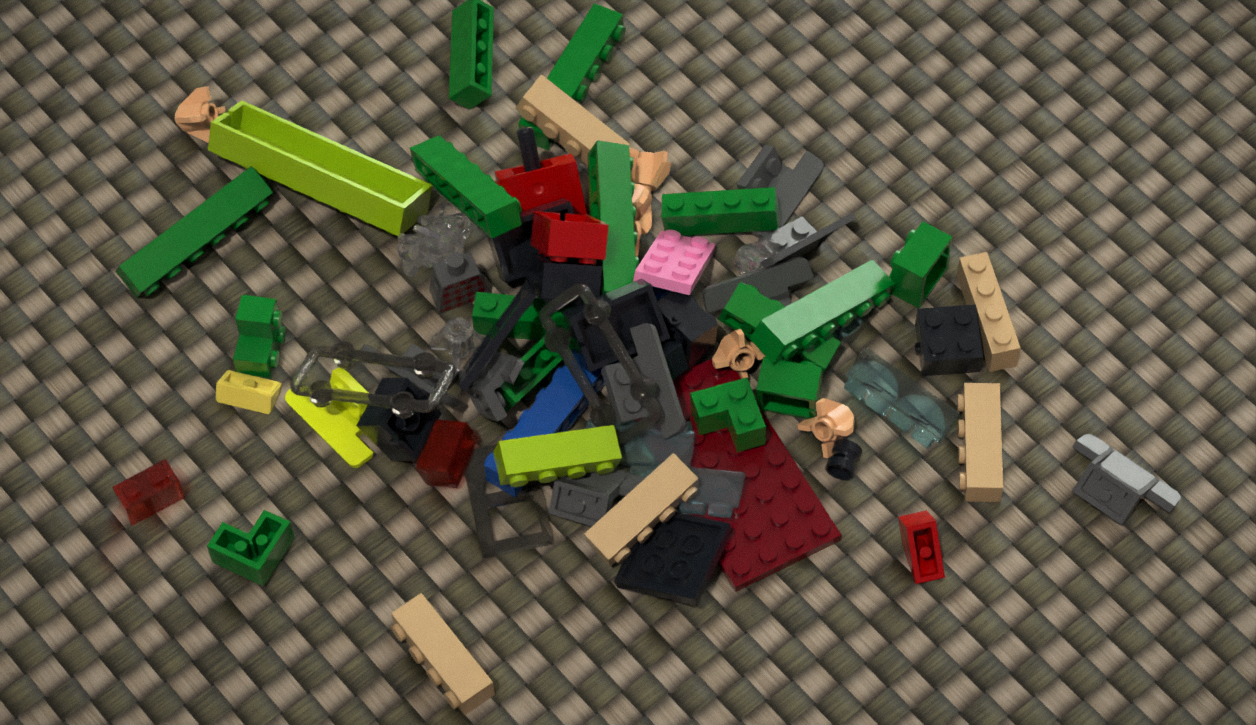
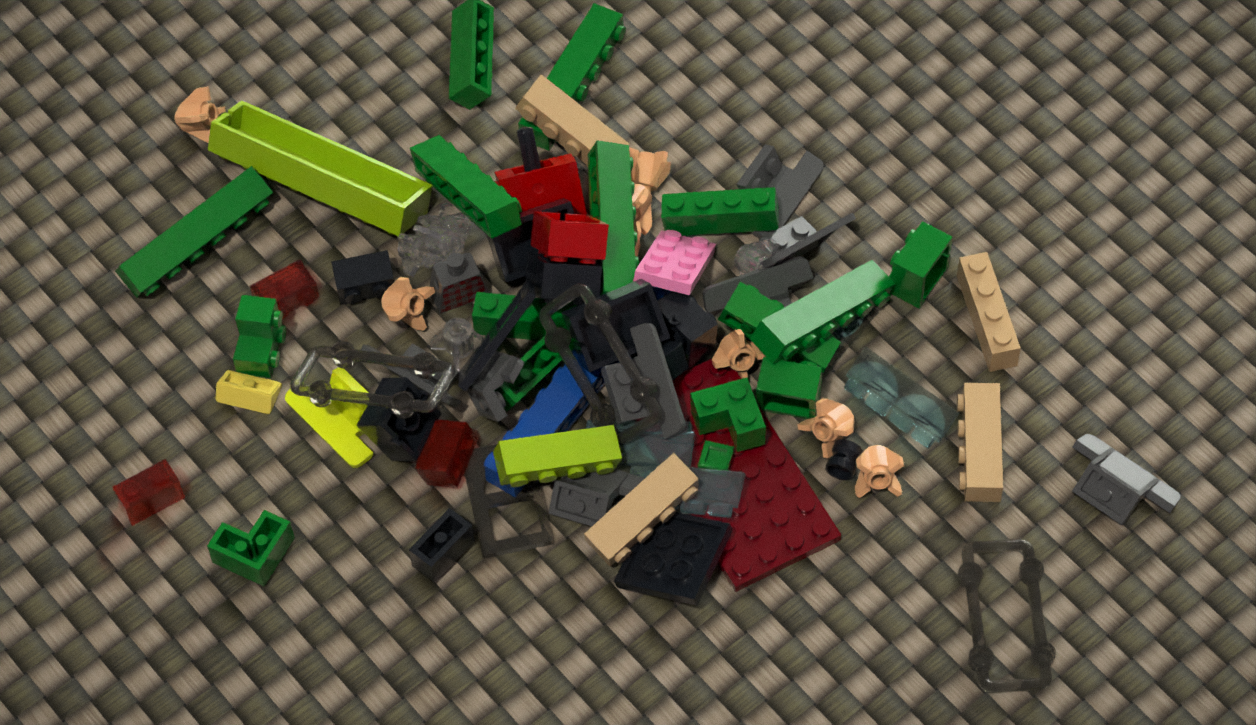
(289, 286): none -> clear red brick
(362, 277): none -> black brick
(406, 303): none -> light nougat brick
(441, 545): none -> black brick
(442, 654): tan brick -> none
(716, 456): none -> green tile
(878, 470): none -> light nougat brick
(921, 546): red slope -> none
(948, 340): black brick -> none
(981, 656): none -> clear smoke bar

